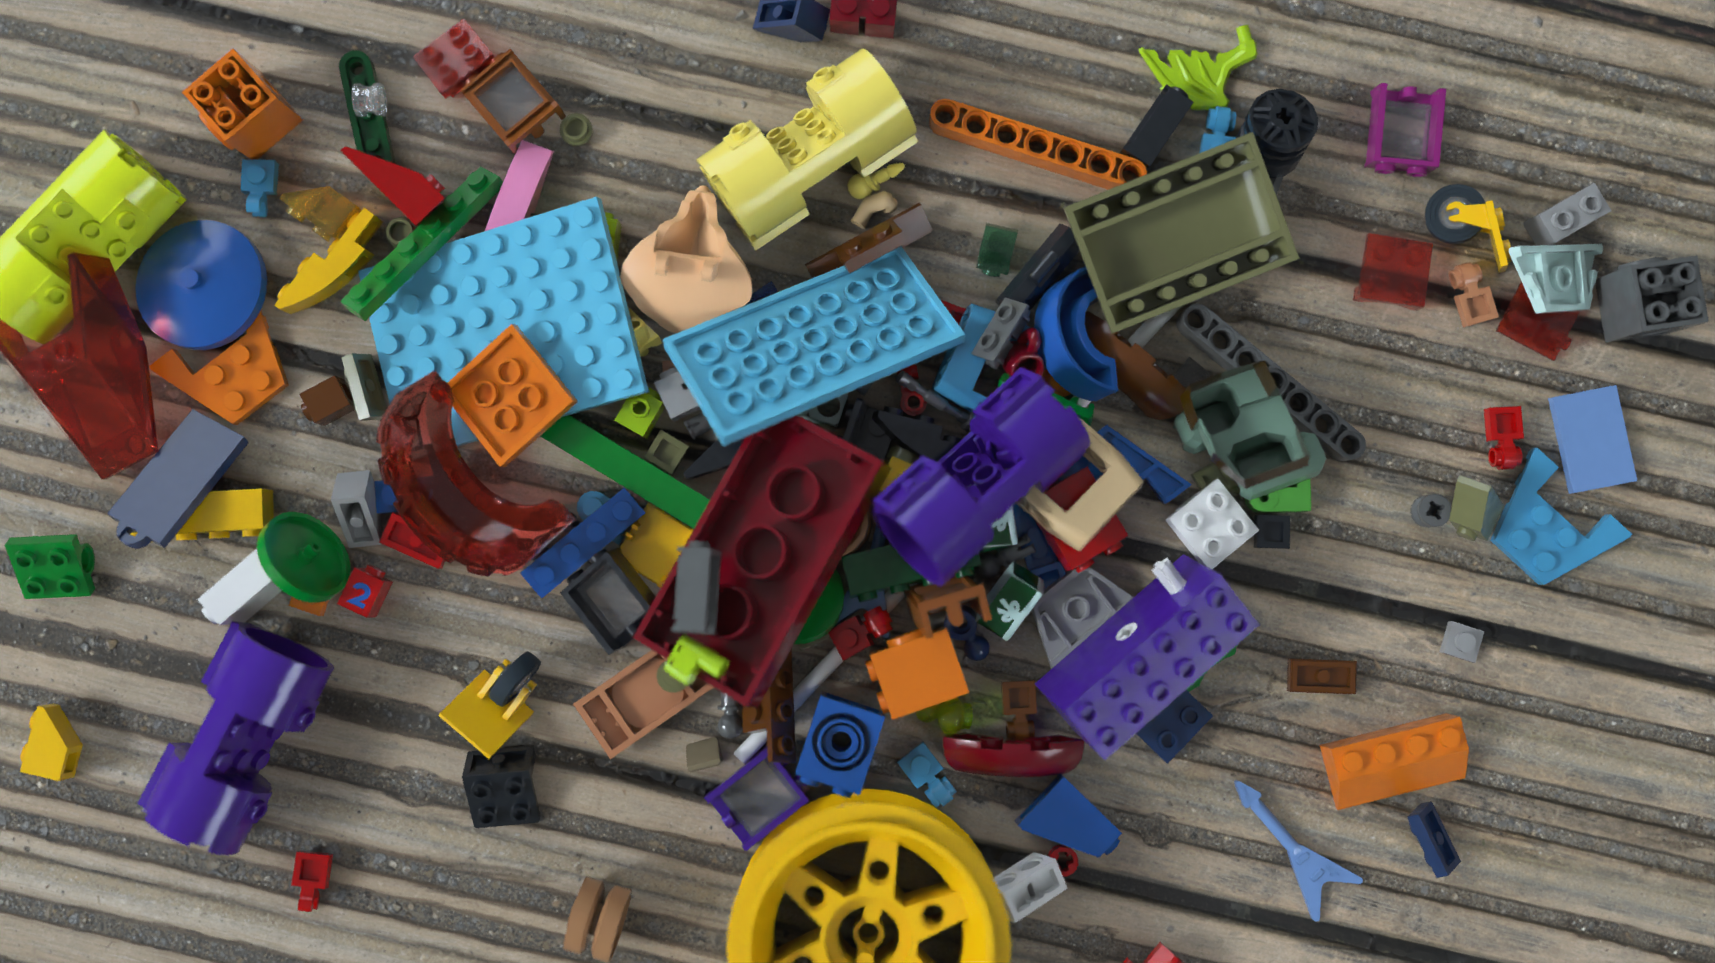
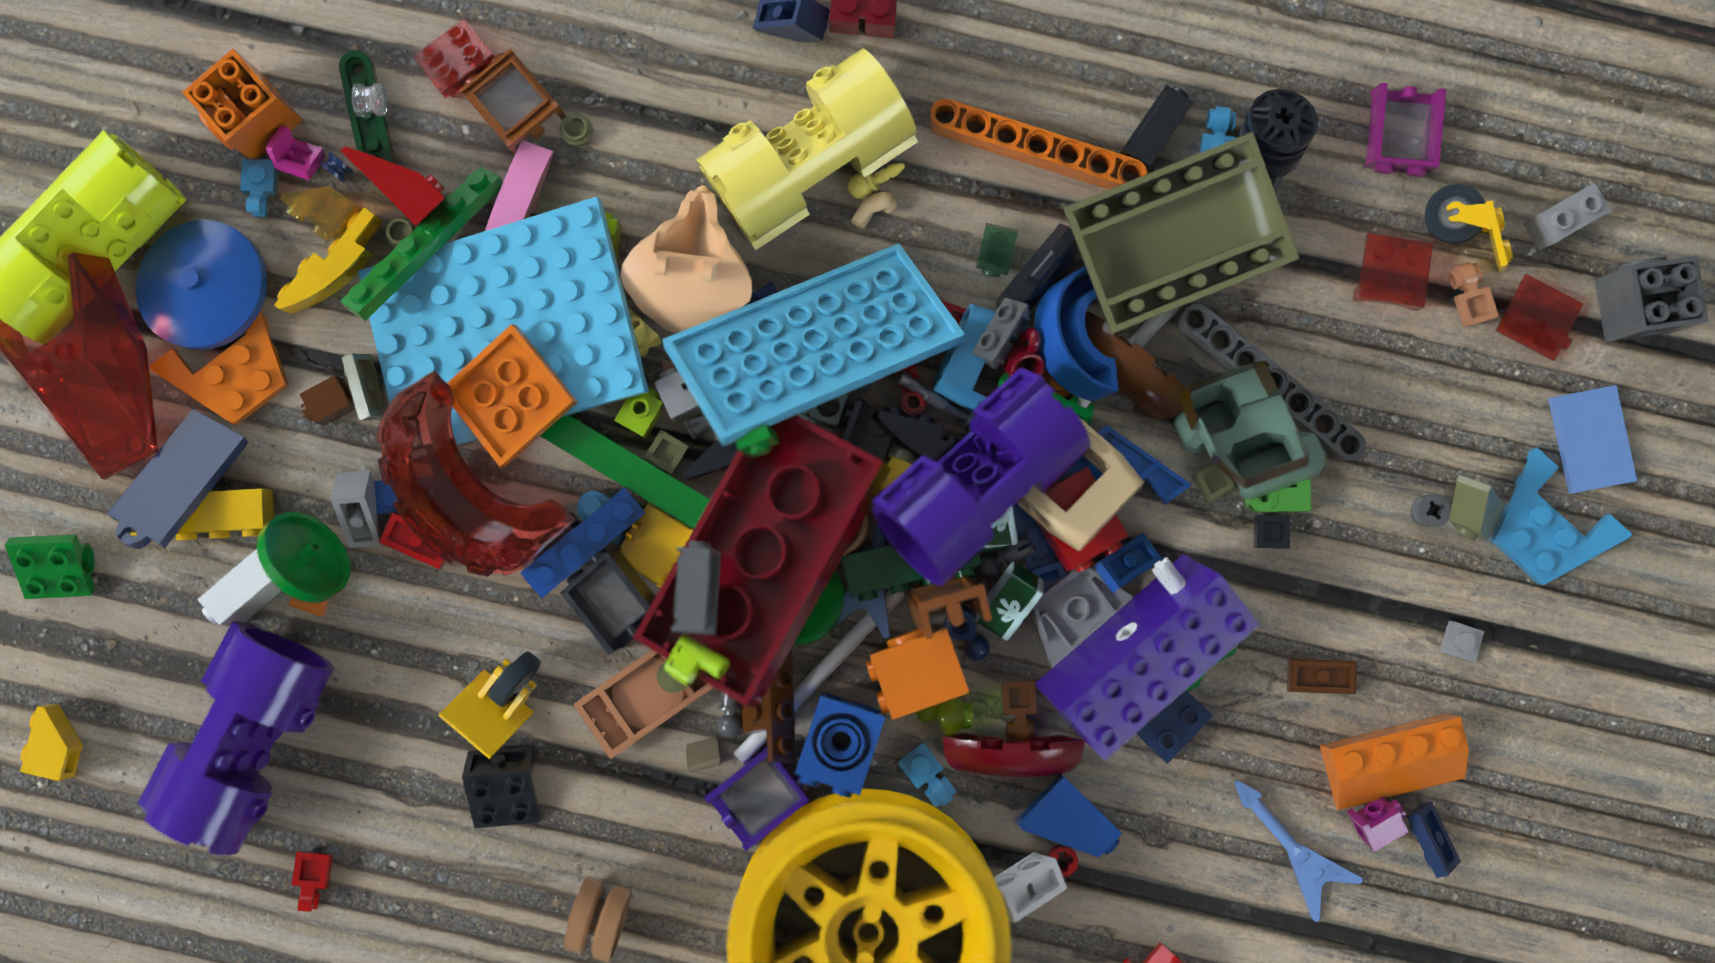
(294, 155): none -> dark pink bracket
(336, 167): none -> dark blue bush
(365, 591): red brick -> none
(757, 441): none -> green plate
(853, 635): red plate -> none
(874, 243): reddish brown bracket -> none
(1127, 562): none -> blue plate
(1199, 74): lime animal -> none
(1212, 524): white plate -> none
(1379, 823): none -> magenta brick
(1504, 426): red plate -> none
(1557, 275): light aqua wing -> none

